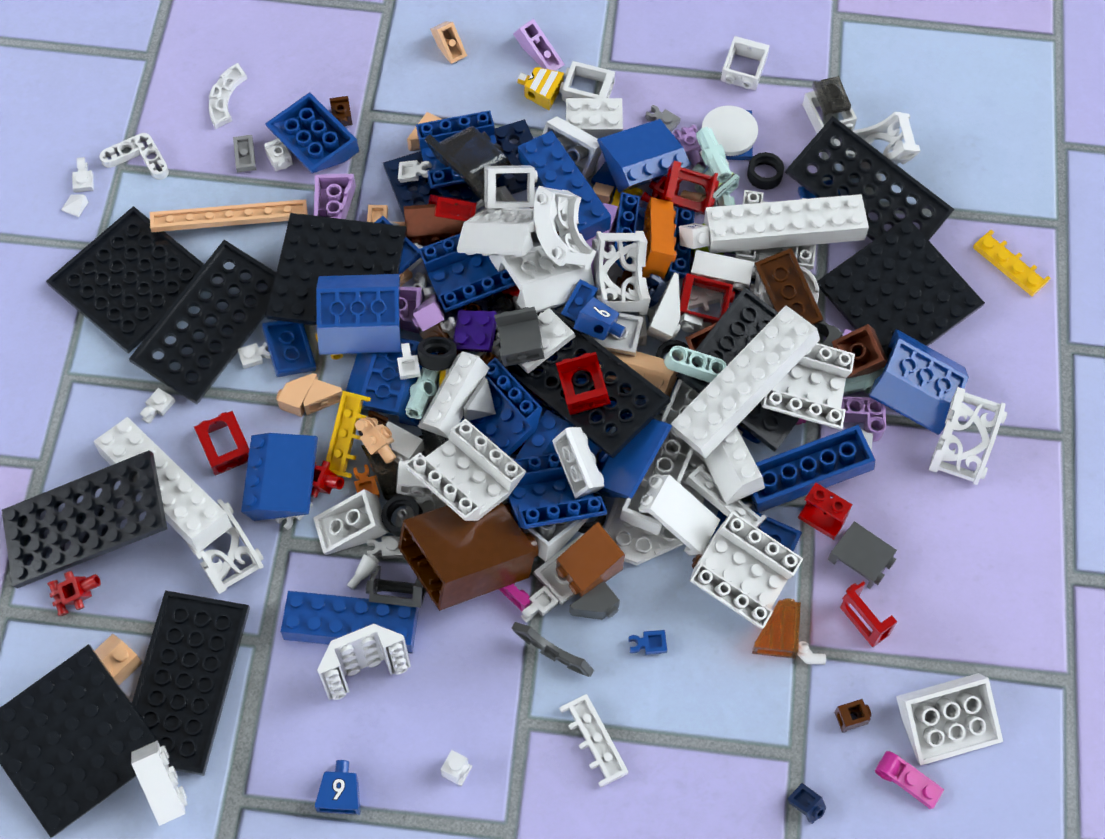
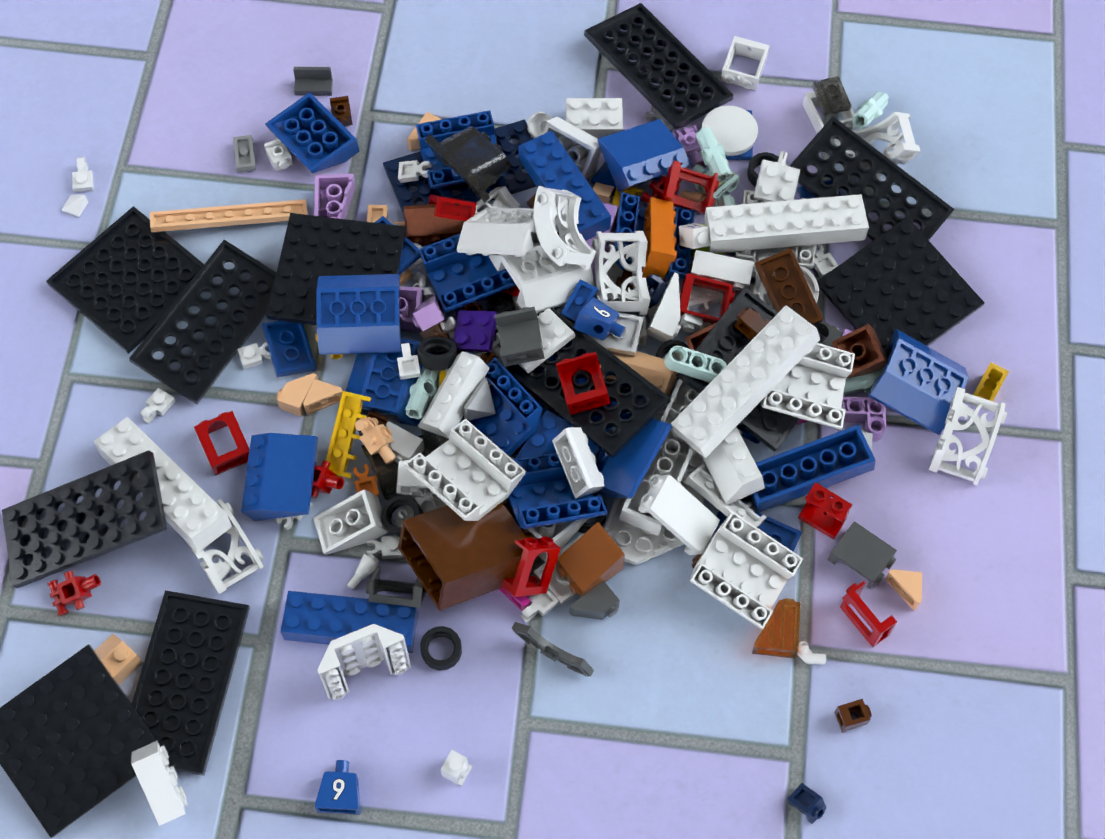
(137, 149): white beam -> none
(221, 93): white tile -> none
(313, 80): none -> dark grey panel
(433, 633): none -> black tyre
(448, 41): light nougat slope -> none
(490, 186): white window -> none
(531, 585): none -> red panel
(537, 46): lavender slope -> none
(537, 124): none -> white hair
(542, 86): yellow torso -> none
(589, 72): white window -> none
(596, 739): white hinge -> none
(653, 642): blue plate -> none
(657, 74): none -> black piece
(750, 323): none -> reddish brown brick
(776, 180): none -> white plate
(823, 262): none -> white plate
(870, 109): none -> light aqua piece
(907, 585): none -> light nougat slope
(909, 778): dark pink plate -> none
(950, 718): white slope -> none
(991, 382): none -> yellow slope
(1010, 264): yellow hinge -> none

